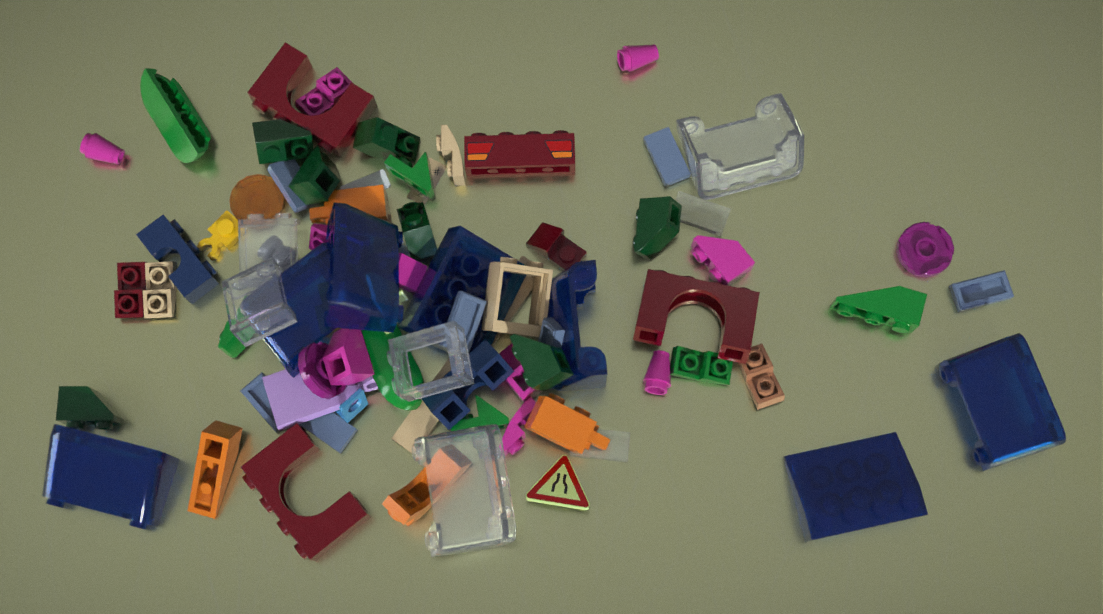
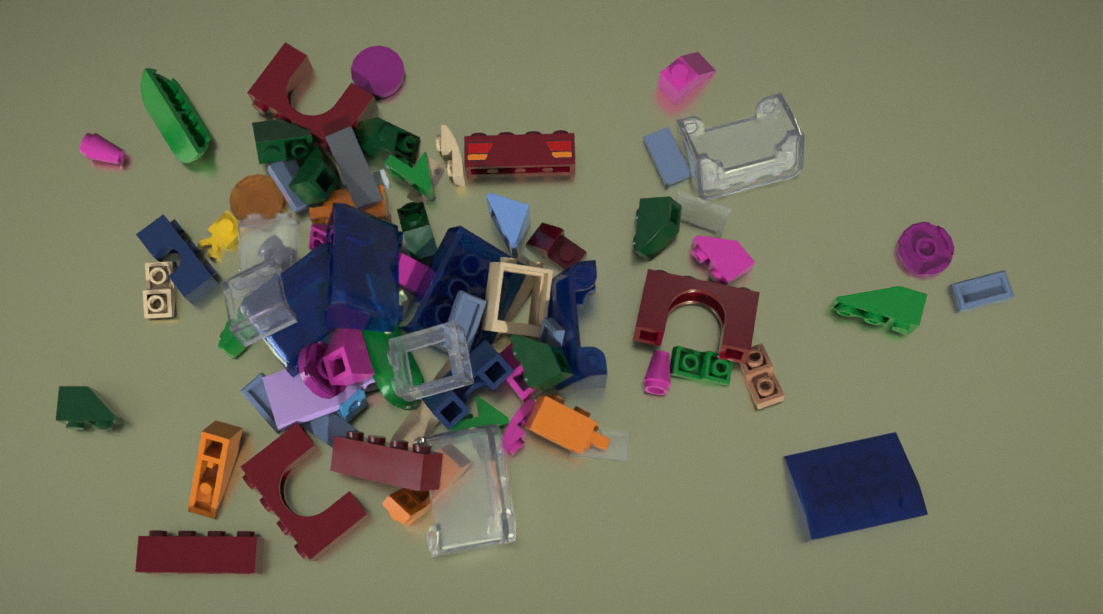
(107, 476): clear blue windscreen -> none
(129, 296): dark red slope -> none
(199, 554): none -> dark red brick
(325, 94): dark pink slope -> none
(354, 168): none -> dark grey tile
(378, 71): none -> magenta tile
(387, 462): none -> dark red brick
(511, 221): none -> medium blue slope
(559, 487): piece -> none
(636, 56): dark pink cone -> none
(684, 76): none -> dark pink slope
(1005, 401): clear blue windscreen -> none

